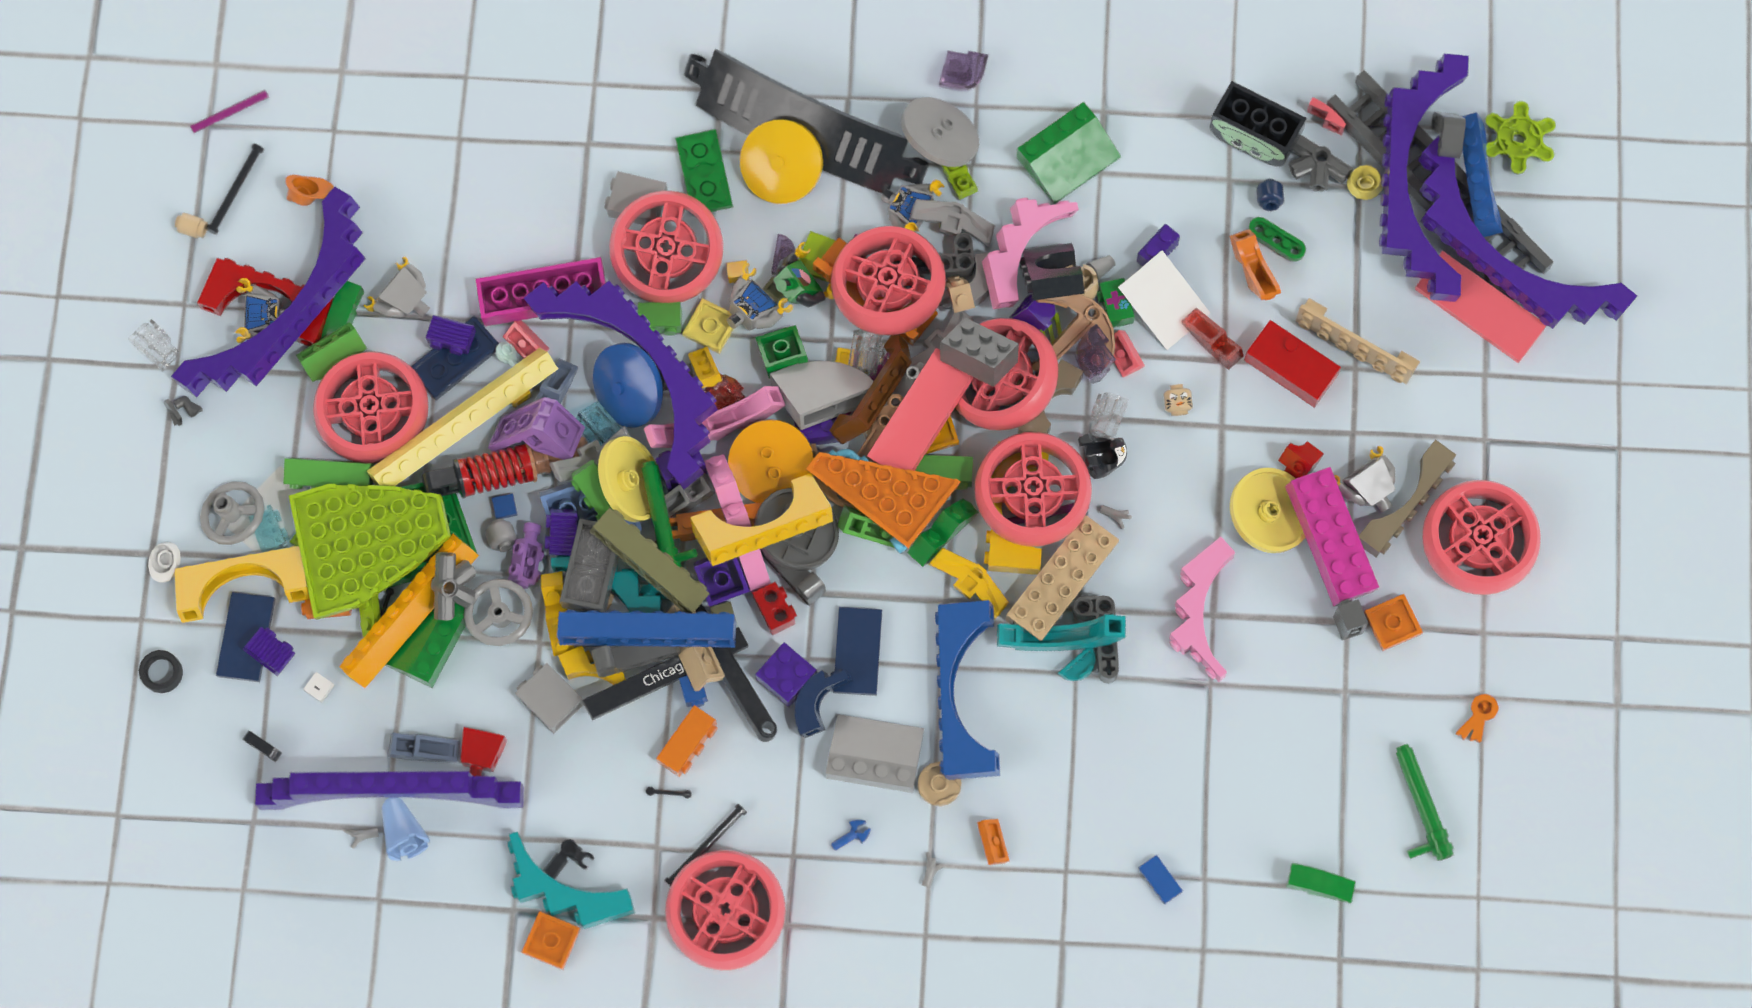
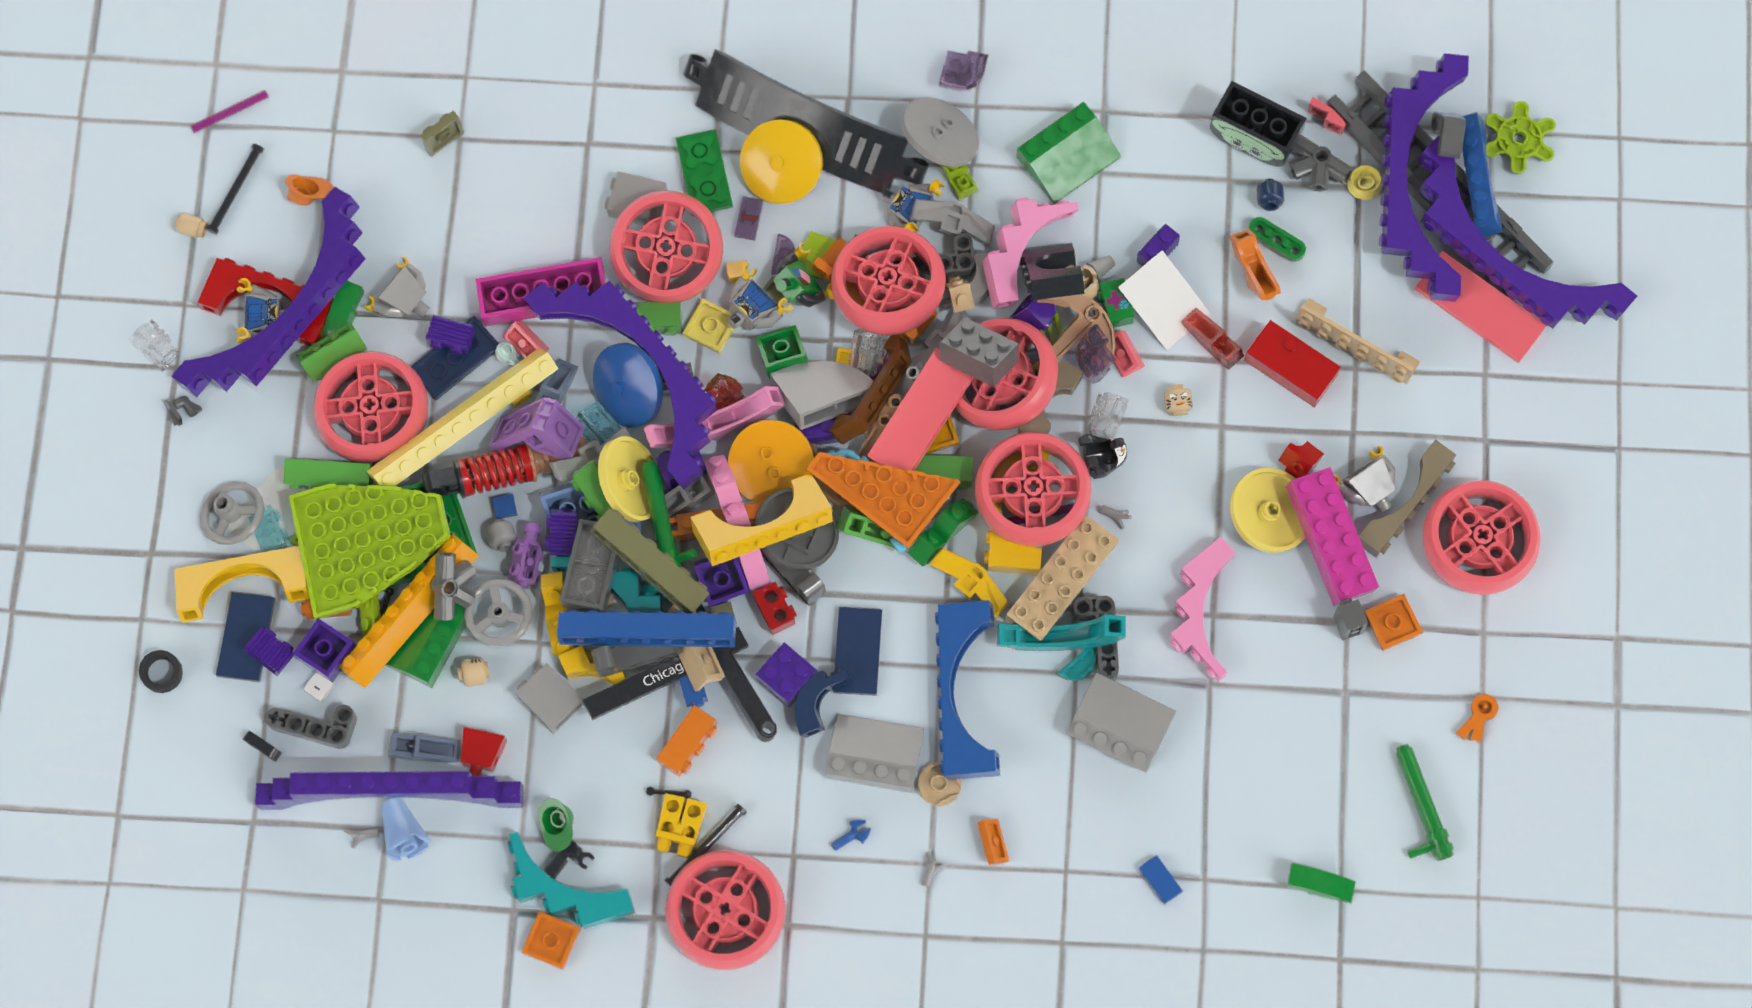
(163, 561): white hat -> none
(309, 724): none -> dark grey beam
(324, 650): none -> dark purple brick
(442, 133): none -> olive plate
(473, 672): none -> tan head
(556, 824): none -> green piece
(682, 832): none -> yellow hips
(705, 367): yellow plate -> none
(749, 218): none -> clear purple tile
(1121, 722): none -> light grey slope

